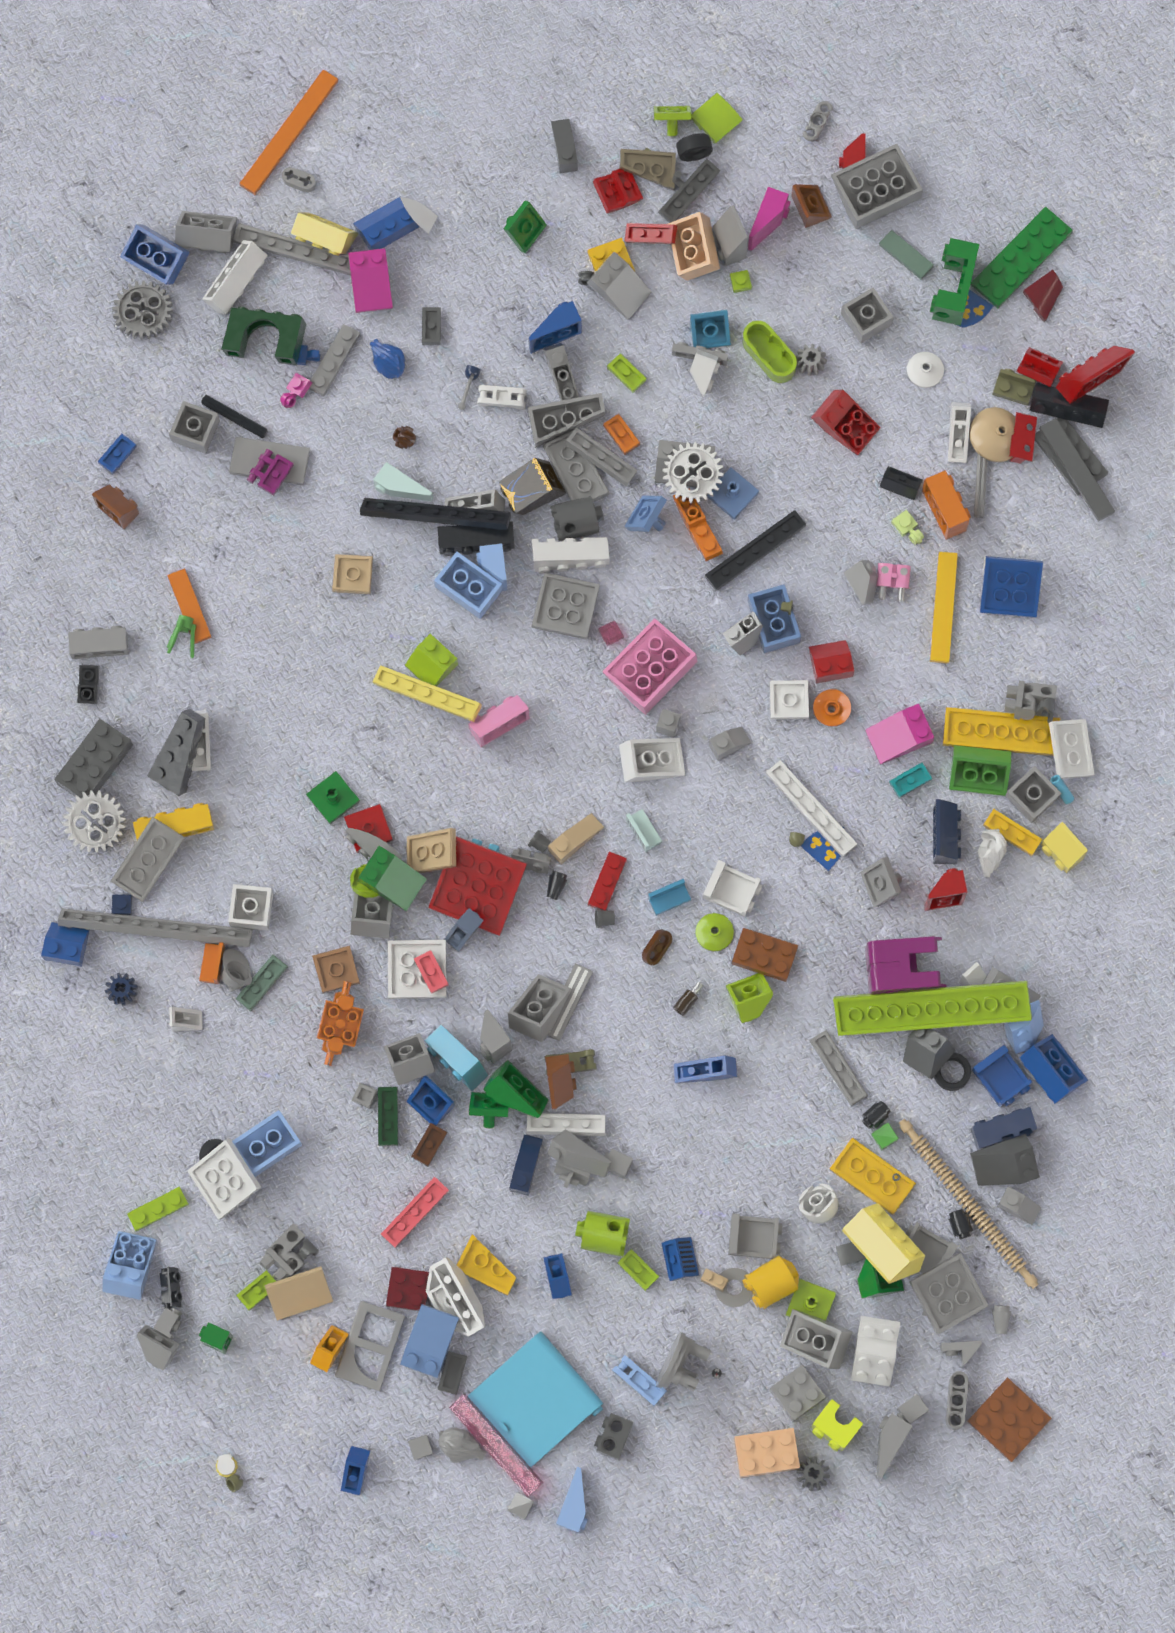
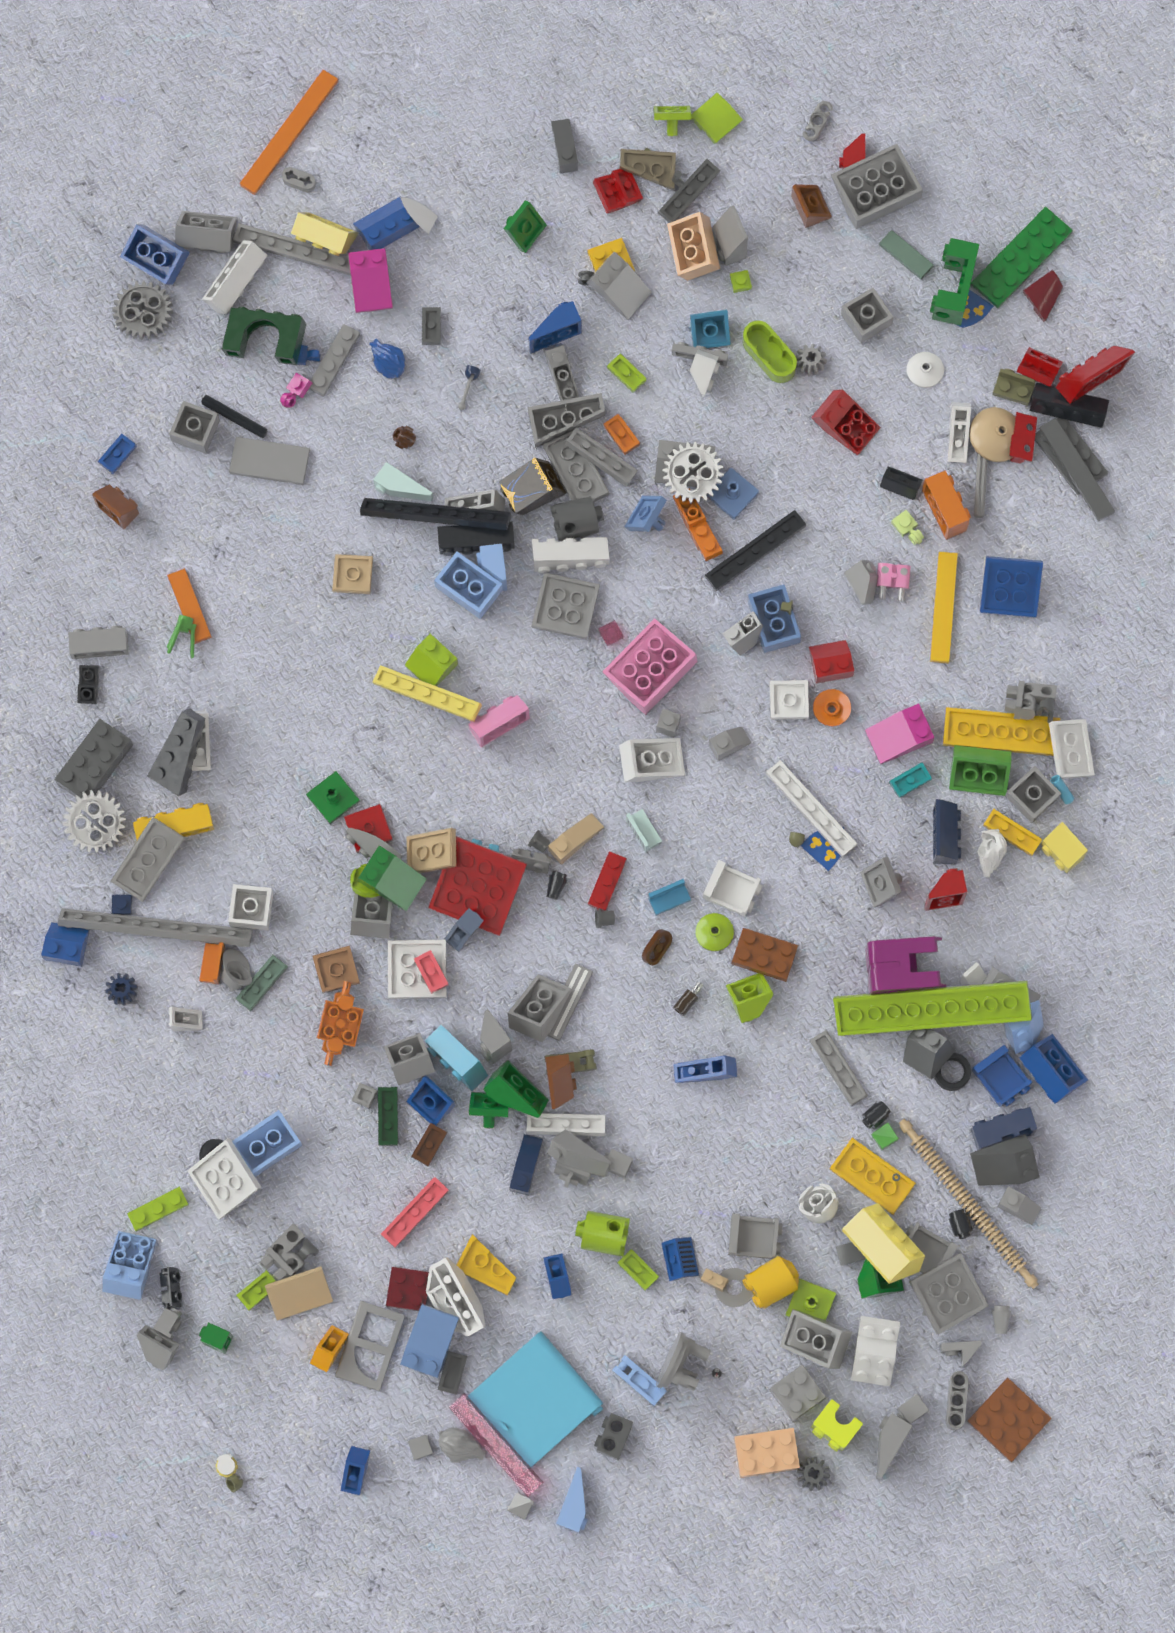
(274, 475): magenta plate -> none
(502, 396): white plate -> none
(650, 233): plate -> none
(694, 147): black tyre -> none
(770, 216): dark pink slope -> none

